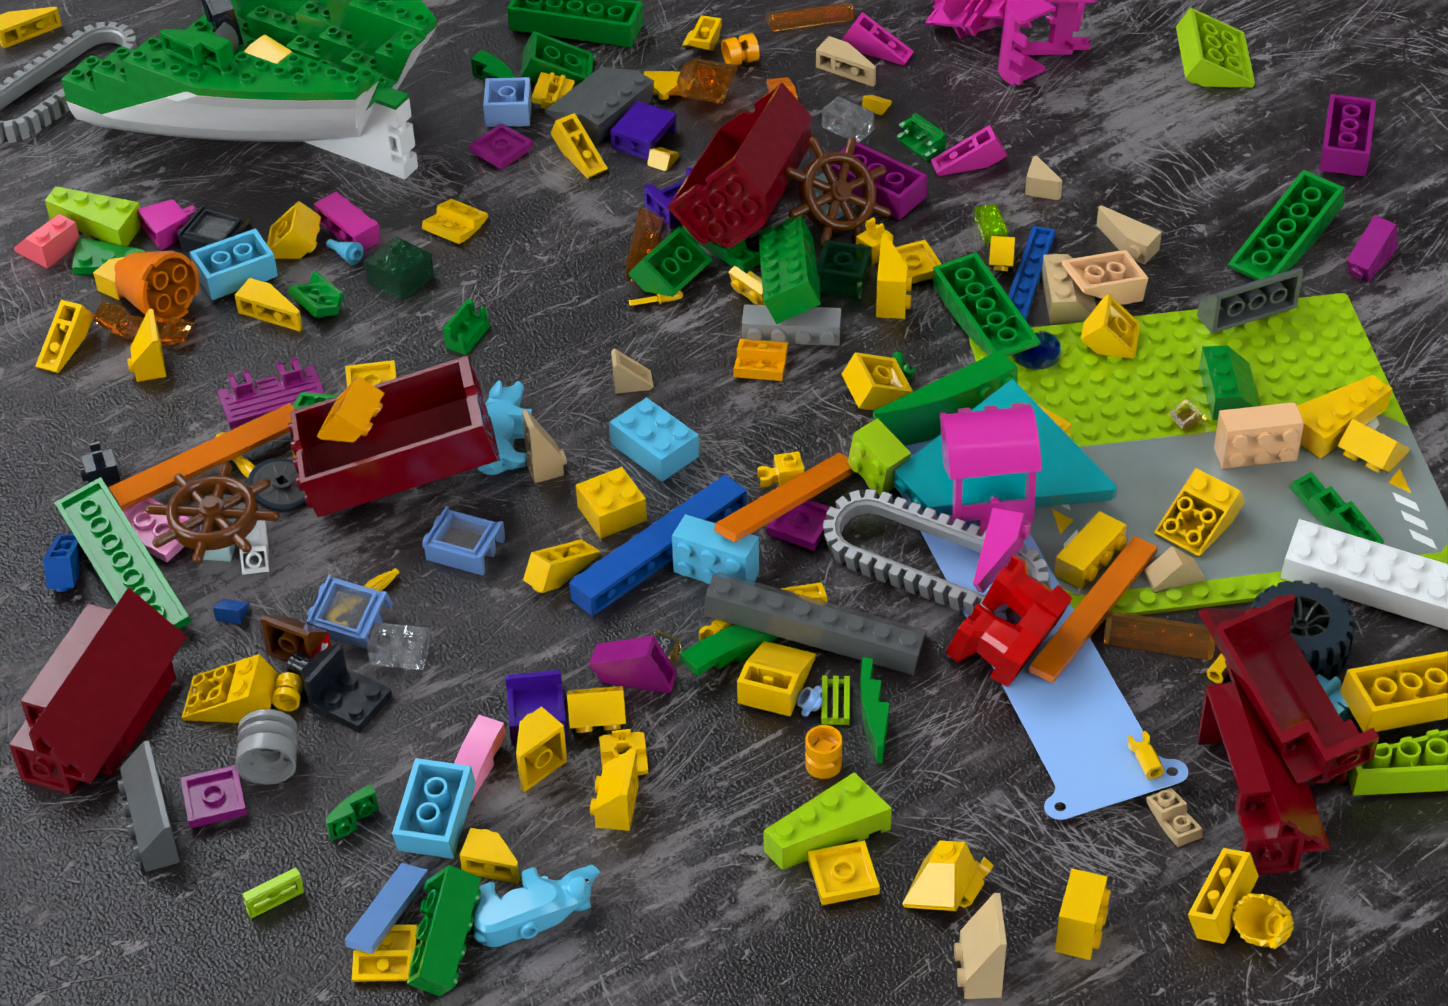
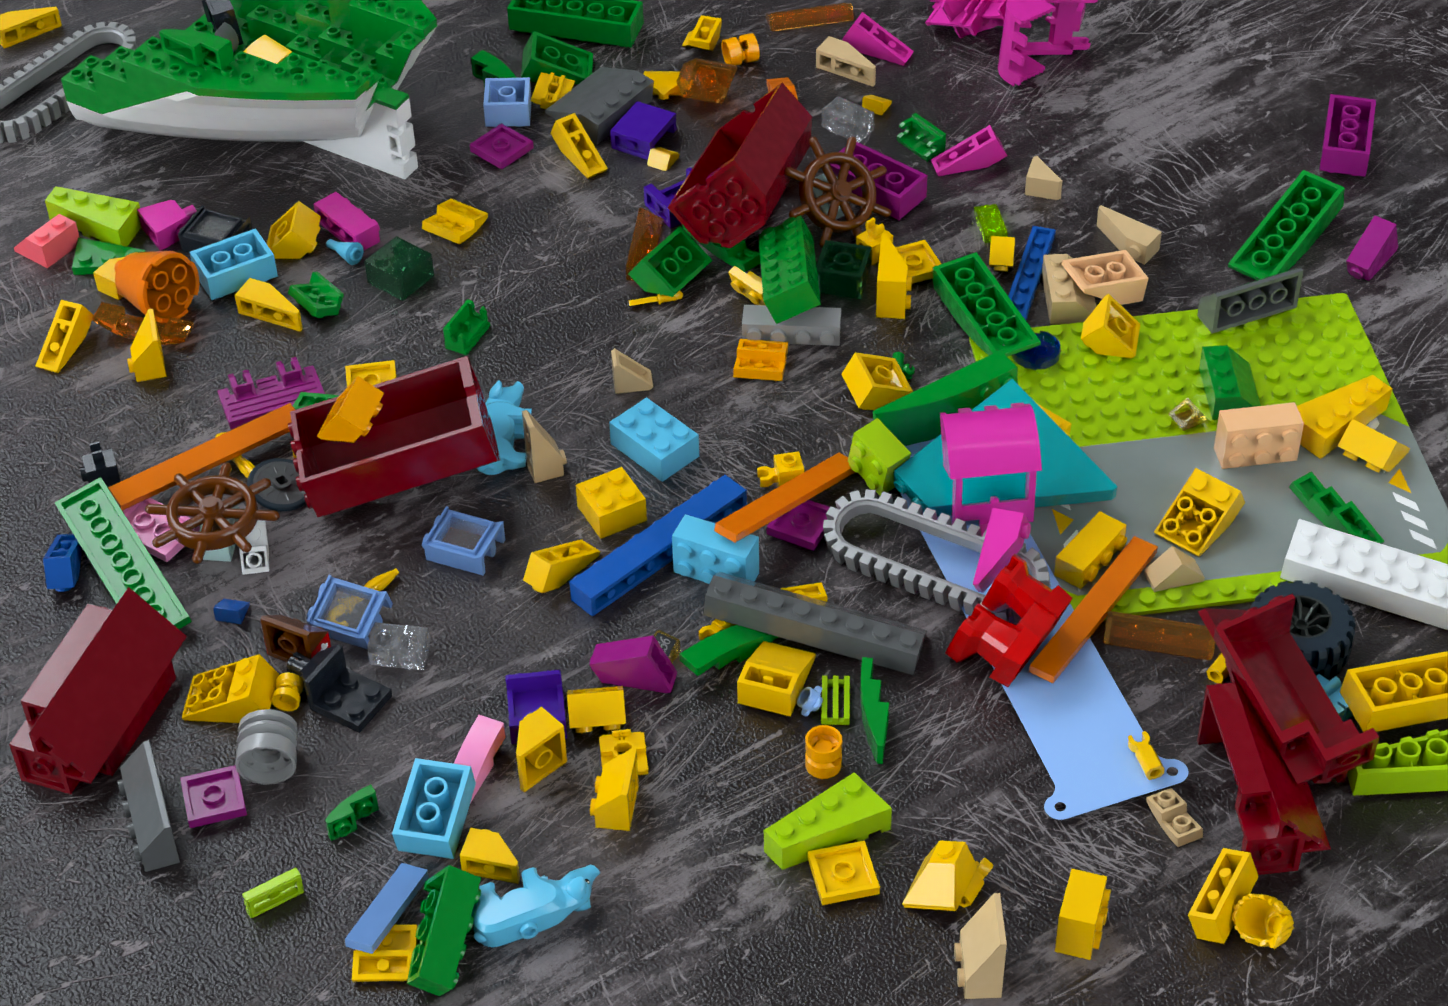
(1213, 52): lime slope -> none

